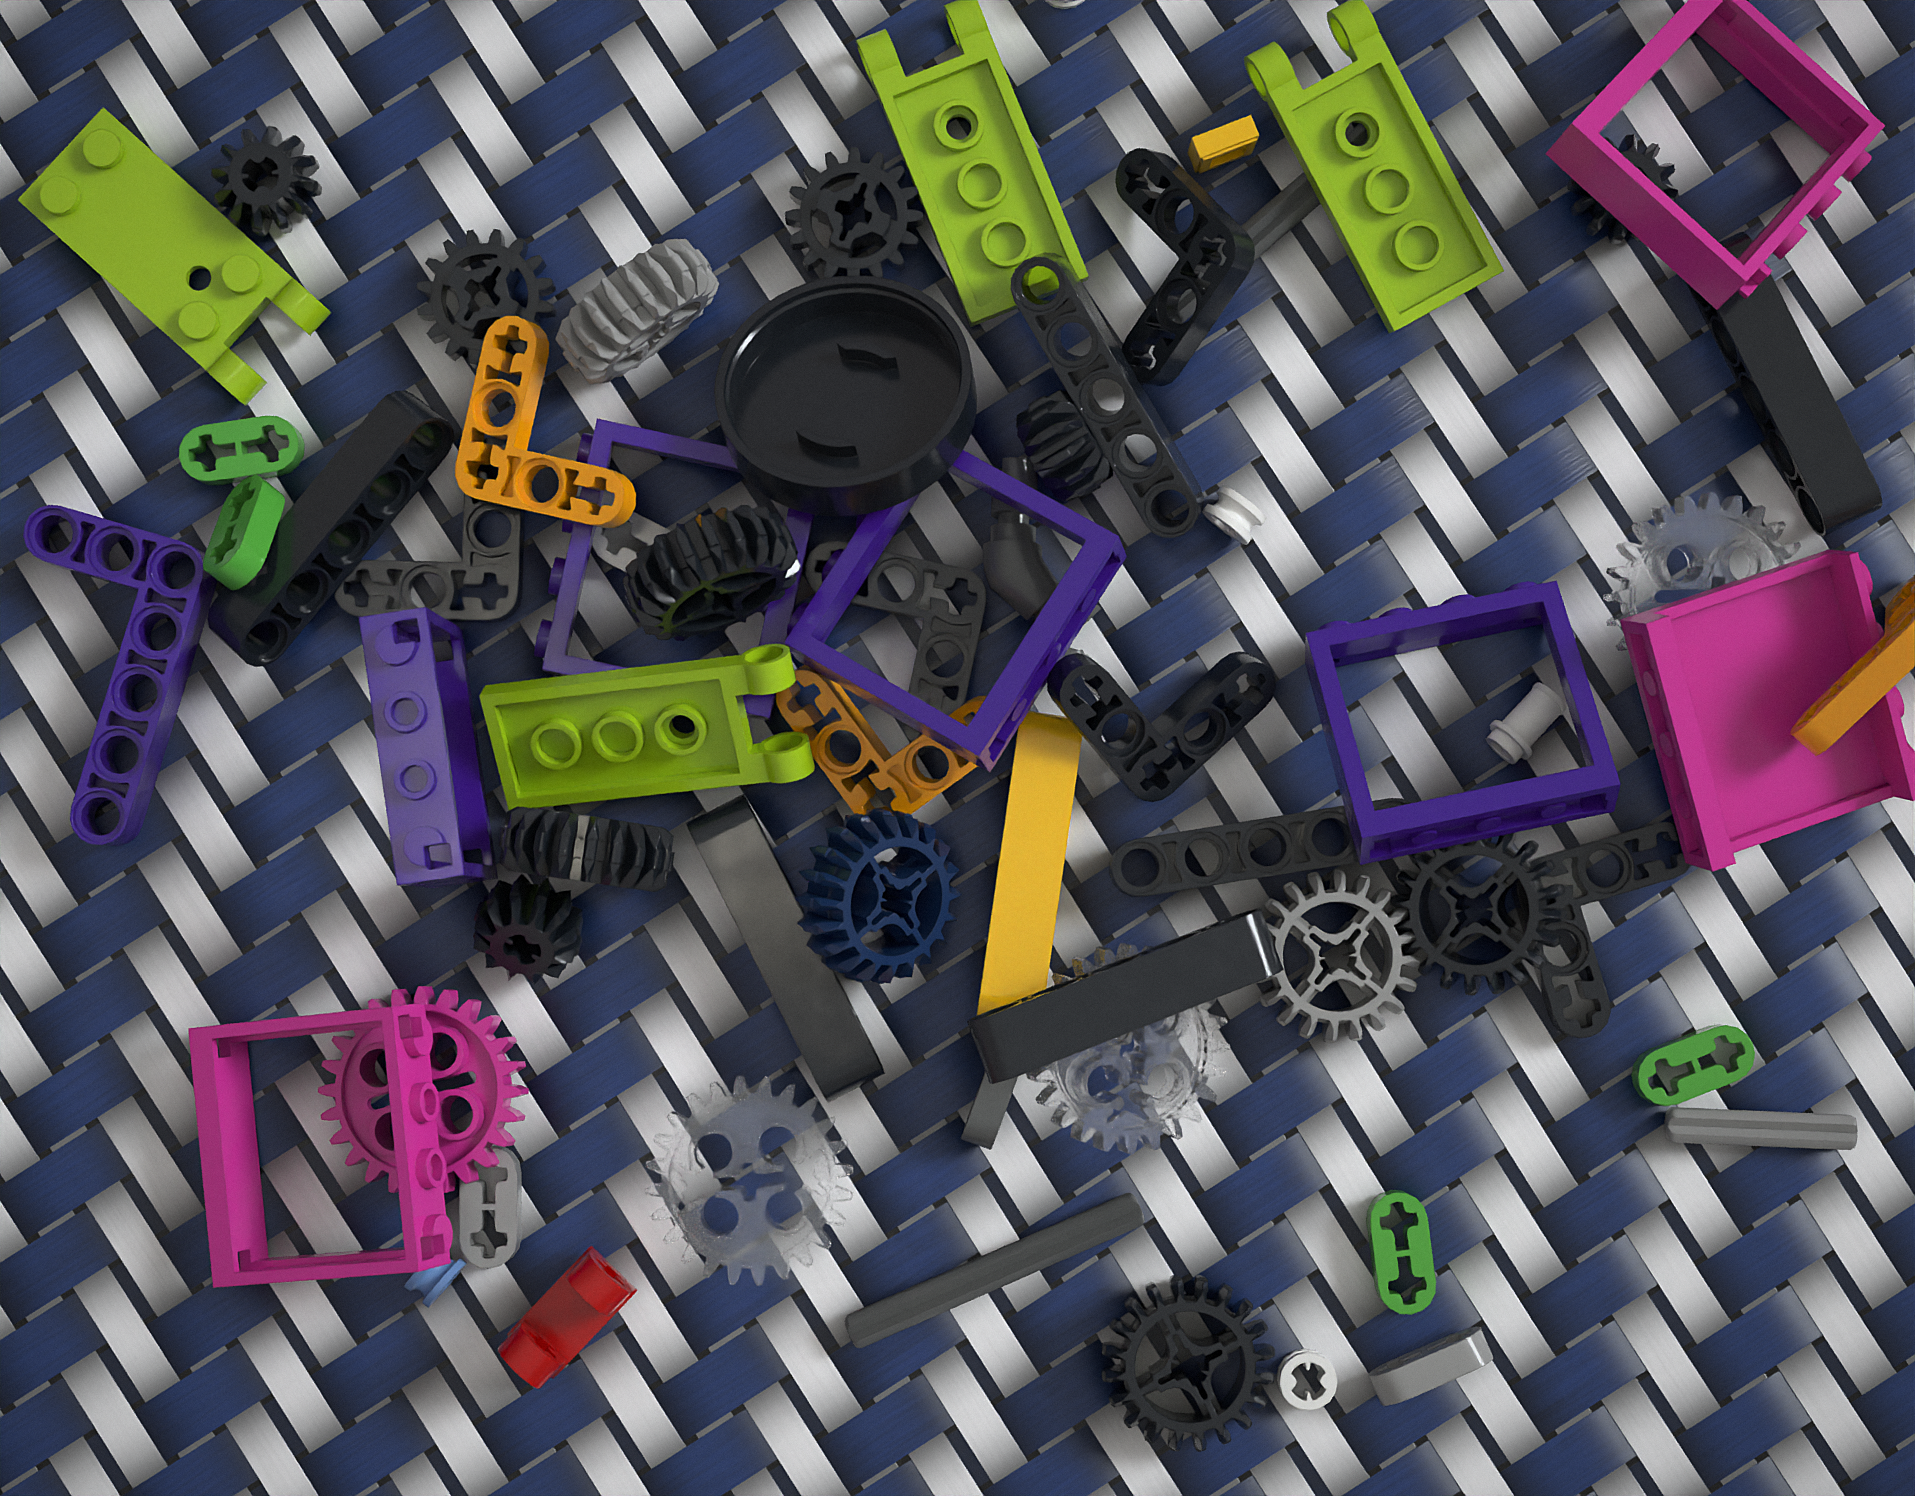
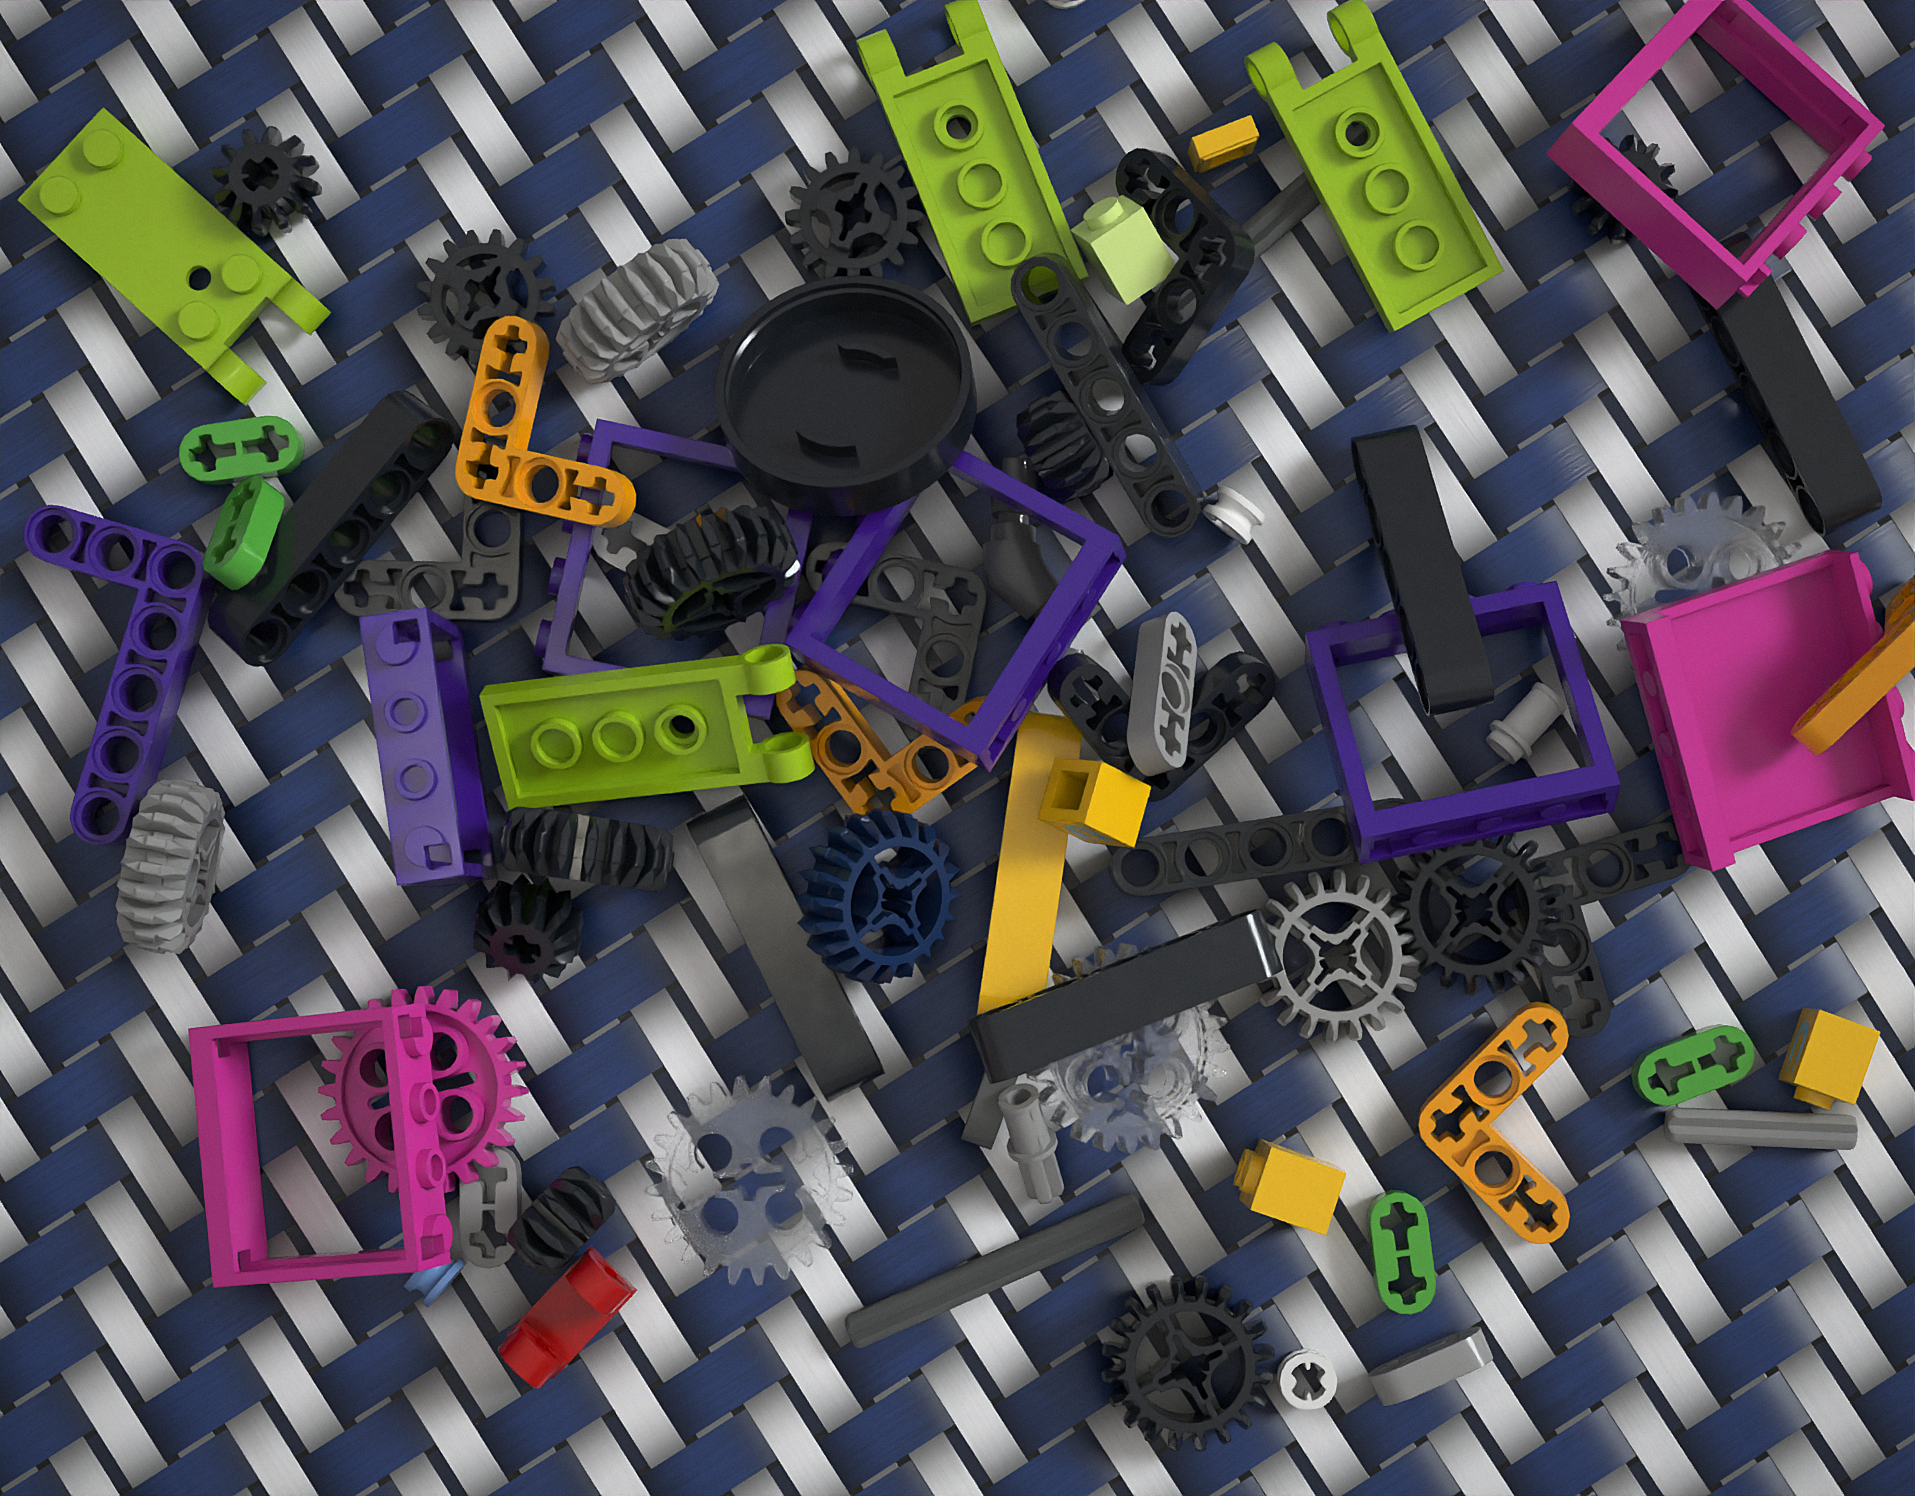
(170, 866): none -> light grey gear
(561, 1221): none -> black gear
(1031, 1142): none -> light grey axle
(1094, 802): none -> yellow brick
(1123, 248): none -> yellowish green brick
(1162, 694): none -> light grey beam
(1289, 1185): none -> yellow brick
(1422, 571): none -> black beam
(1482, 1136): none -> light orange beam
(1828, 1058): none -> yellow brick

